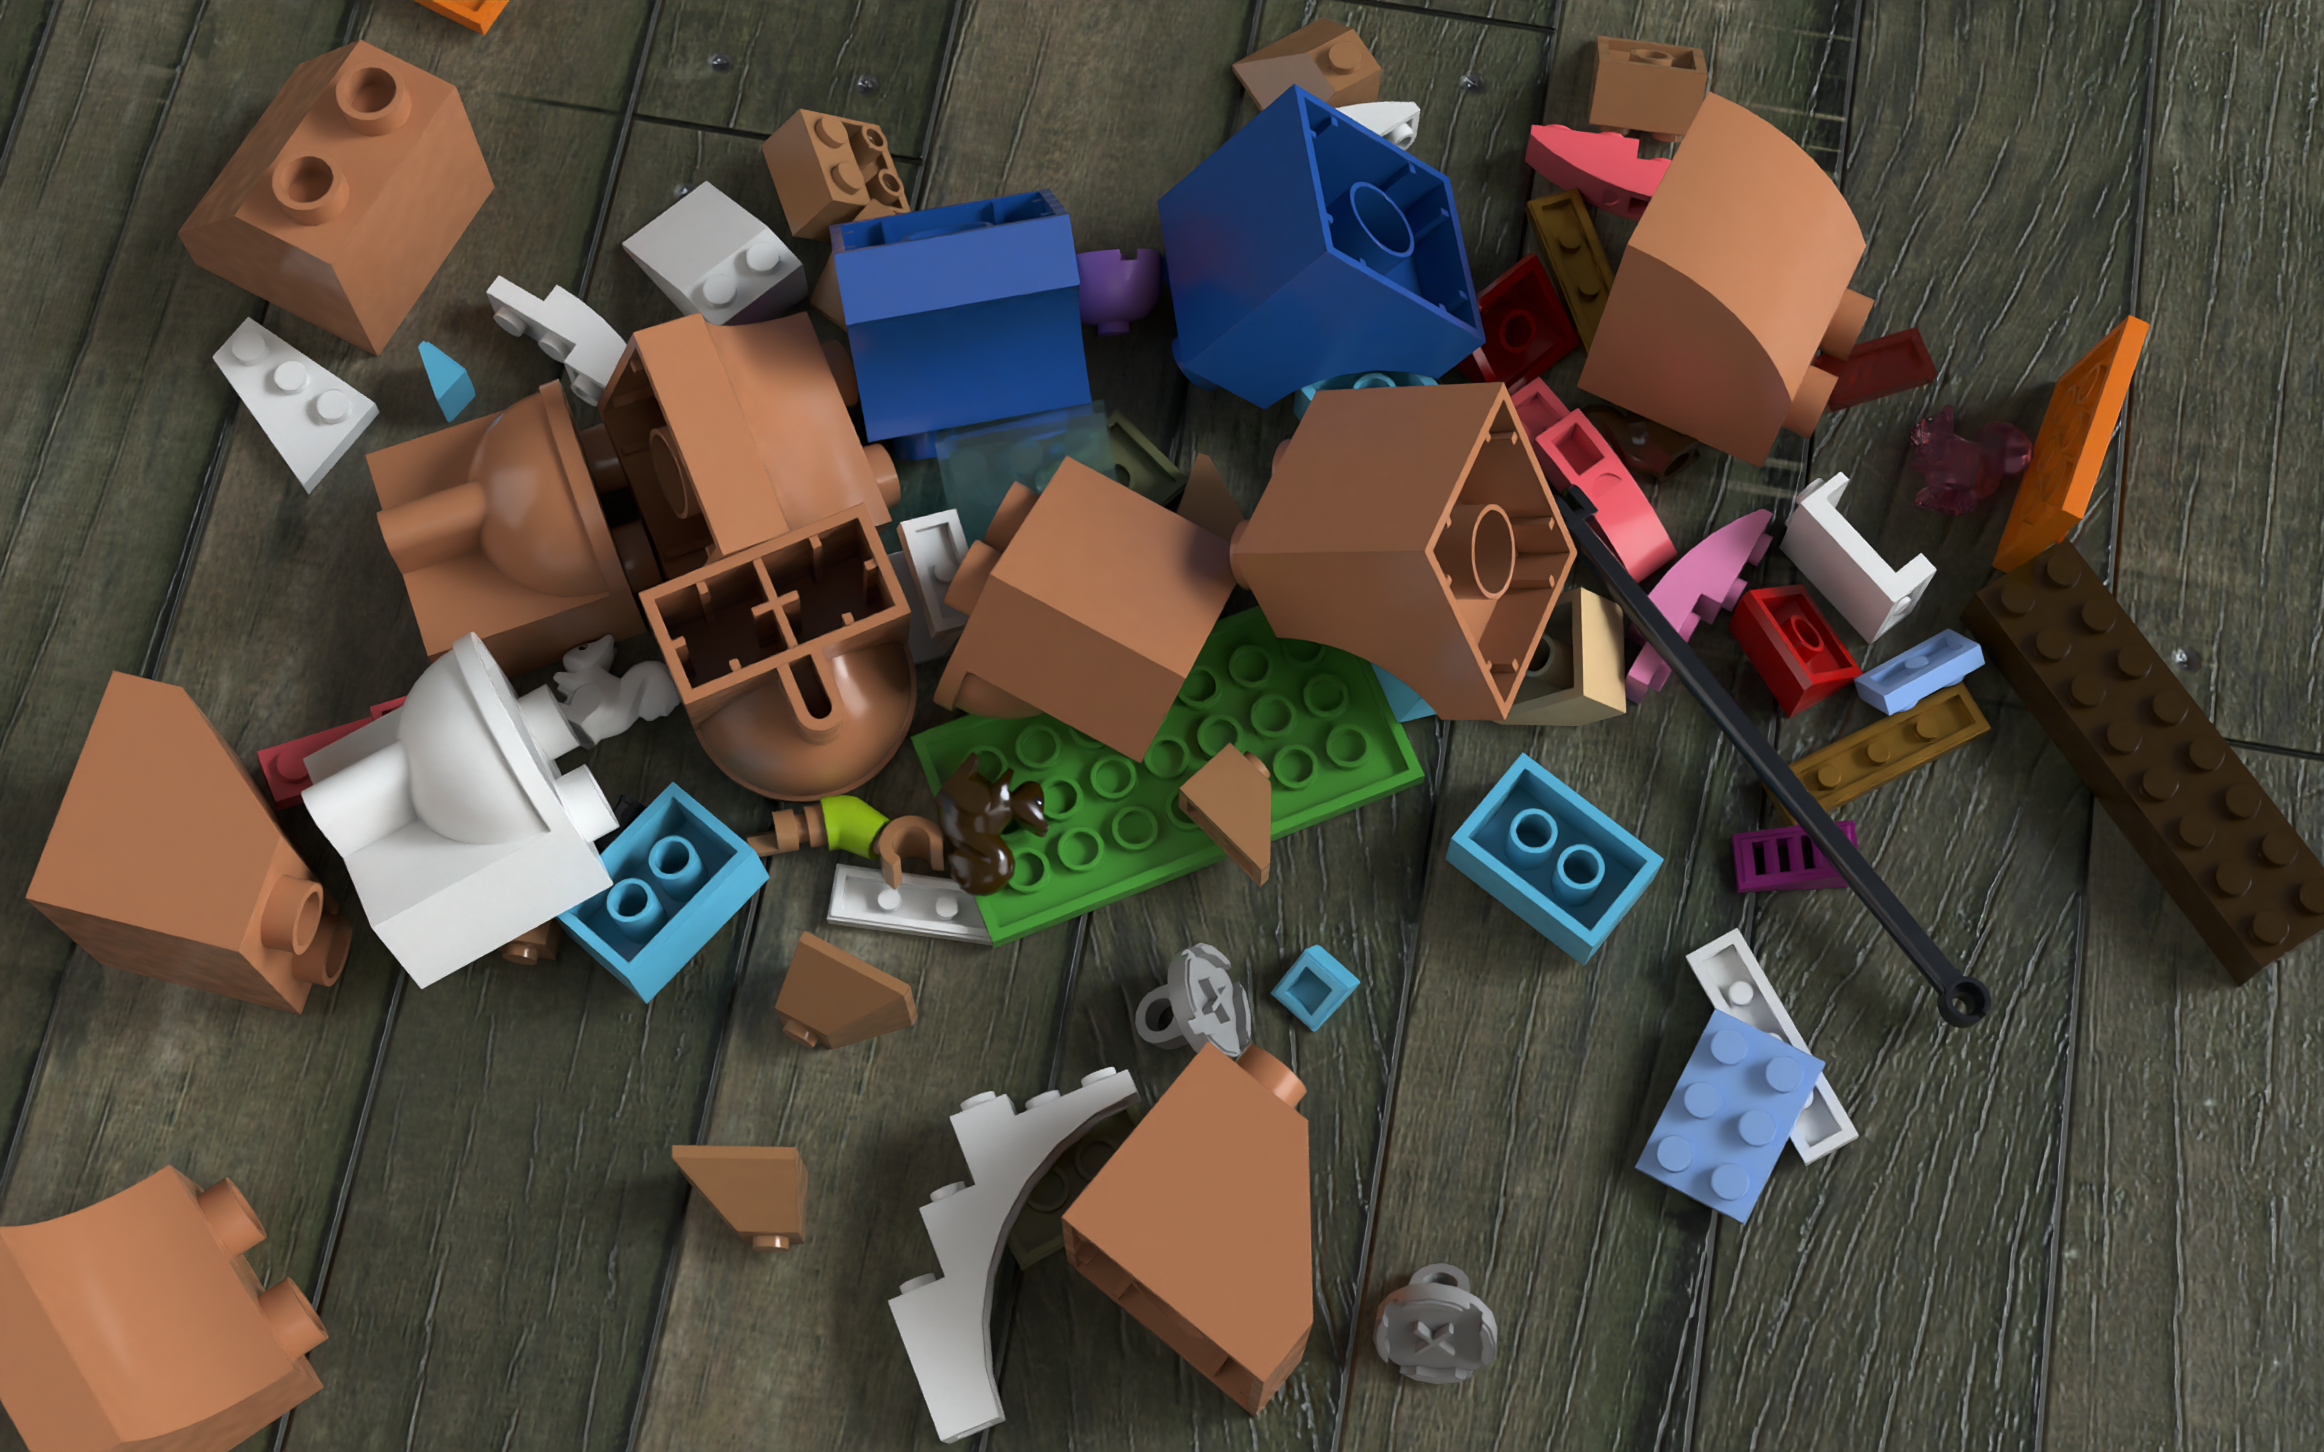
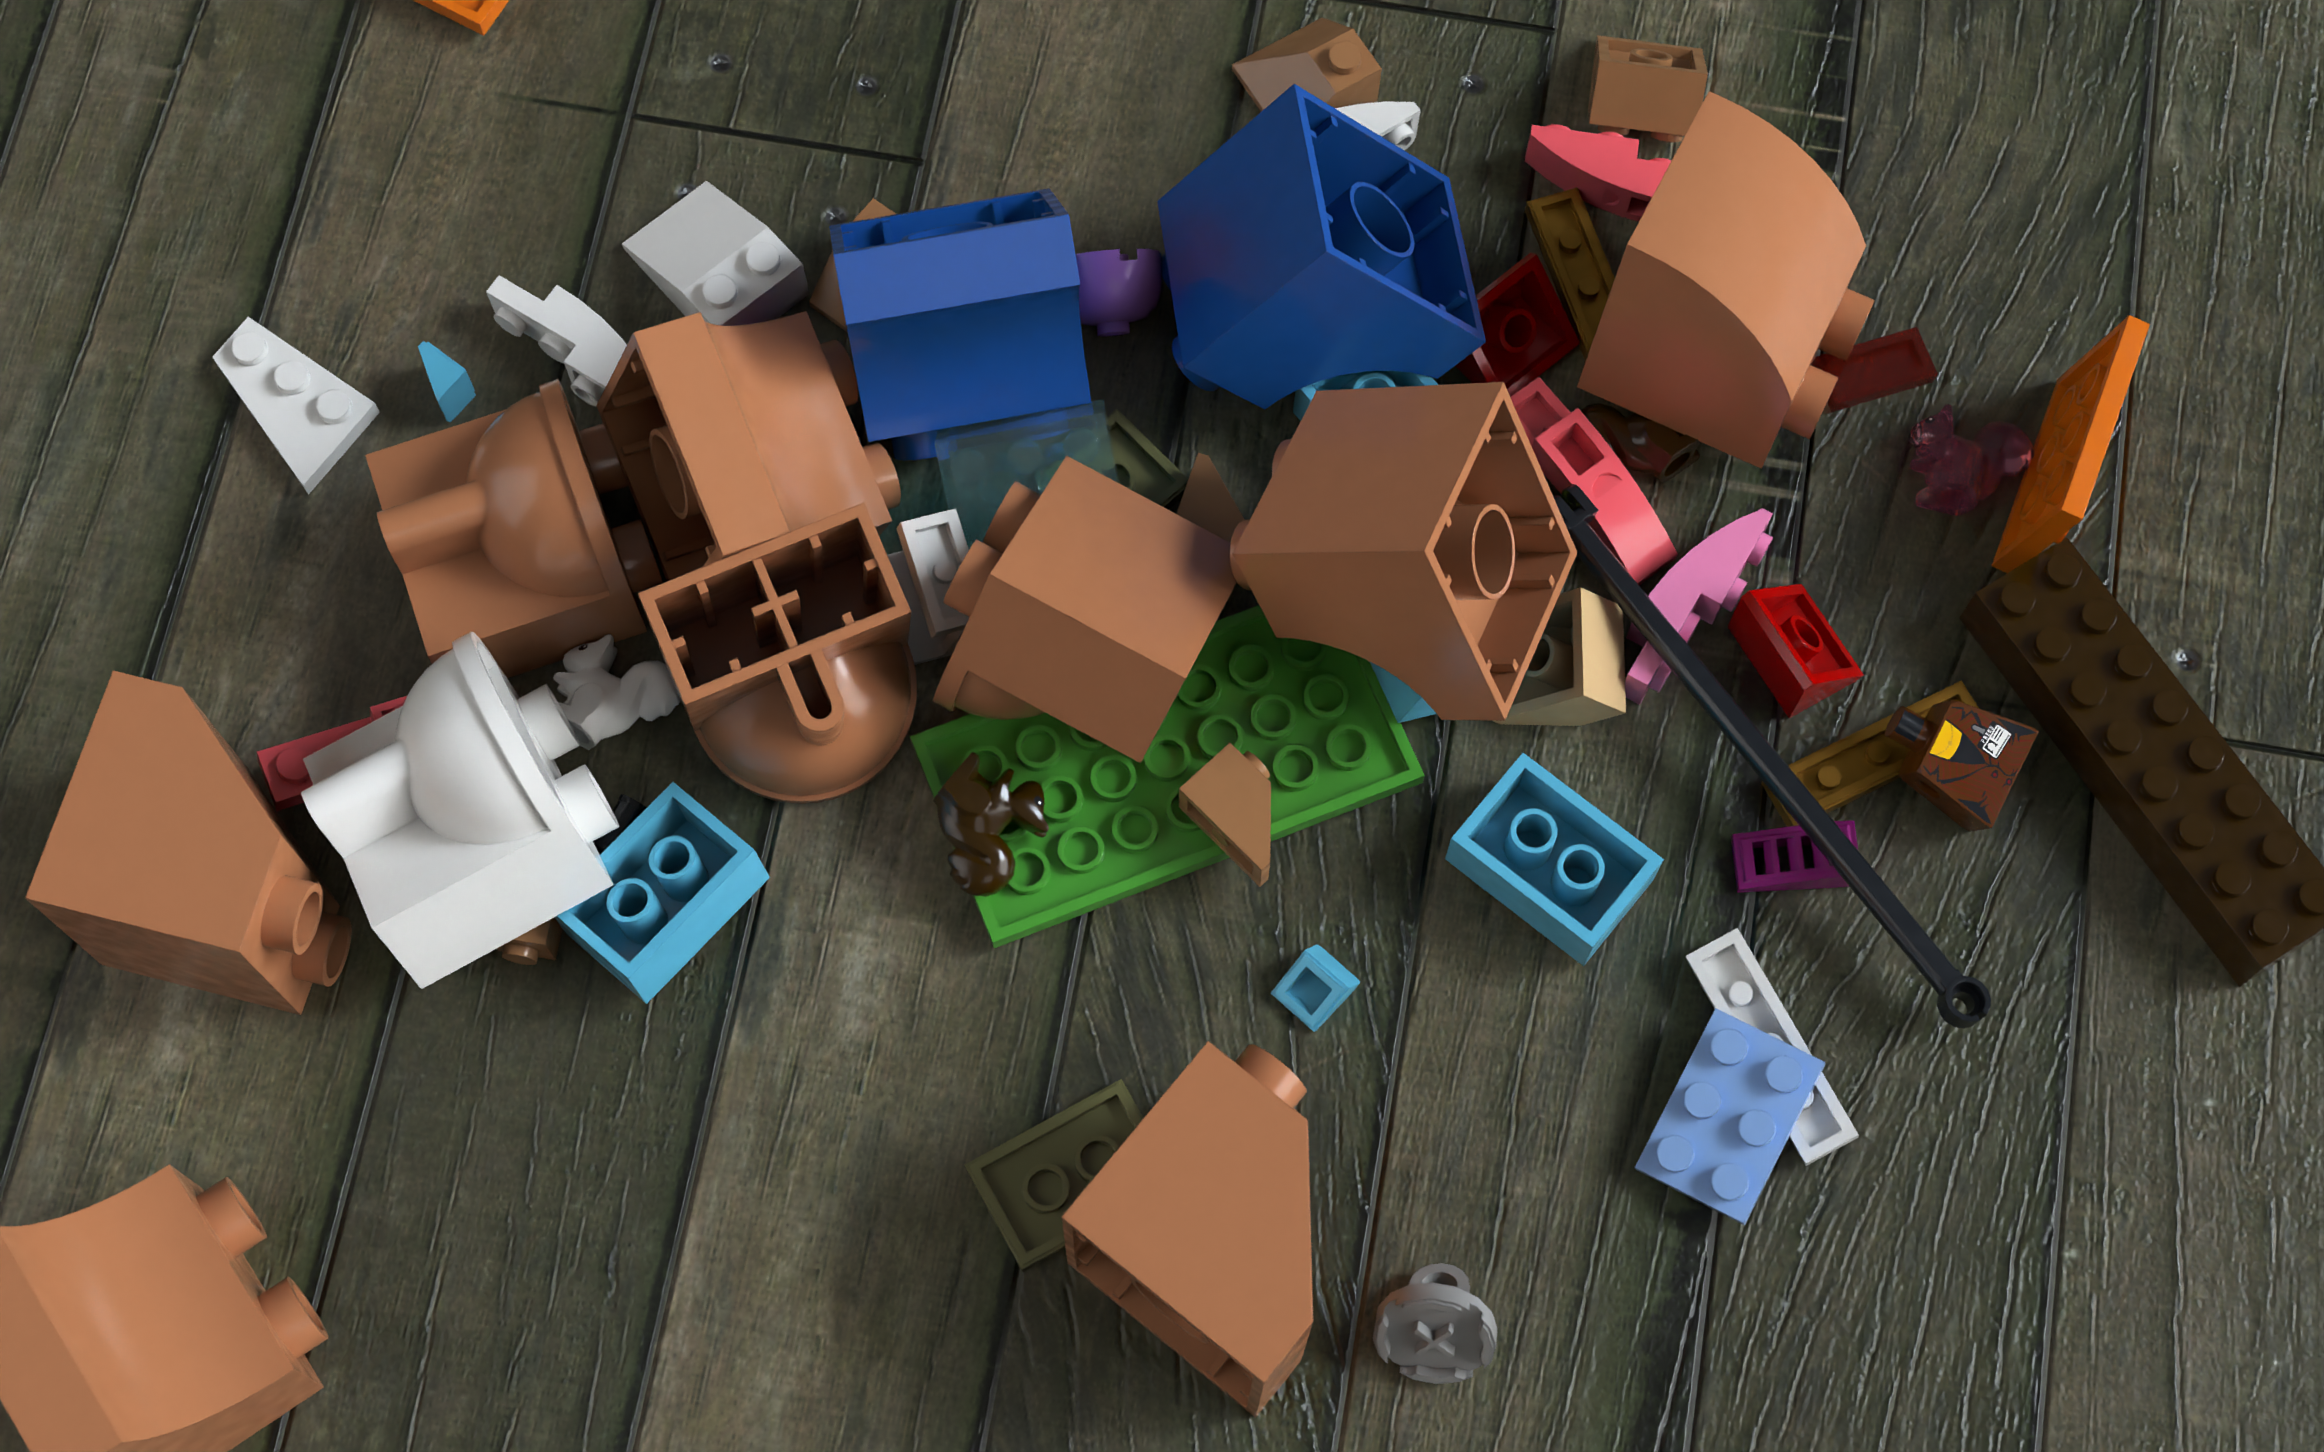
(345, 194): nougat slope -> none
(752, 1189): medium nougat slope -> none
(830, 171): medium nougat slope -> none
(839, 997): medium nougat slope -> none
(857, 828): medium nougat piece -> none
(917, 906): white tile -> none
(949, 1318): white arch -> none
(1202, 1003): light grey tile -> none
(1847, 566): white panel -> none
(1919, 672): light blue plate -> none
(1961, 759): none -> reddish brown torso

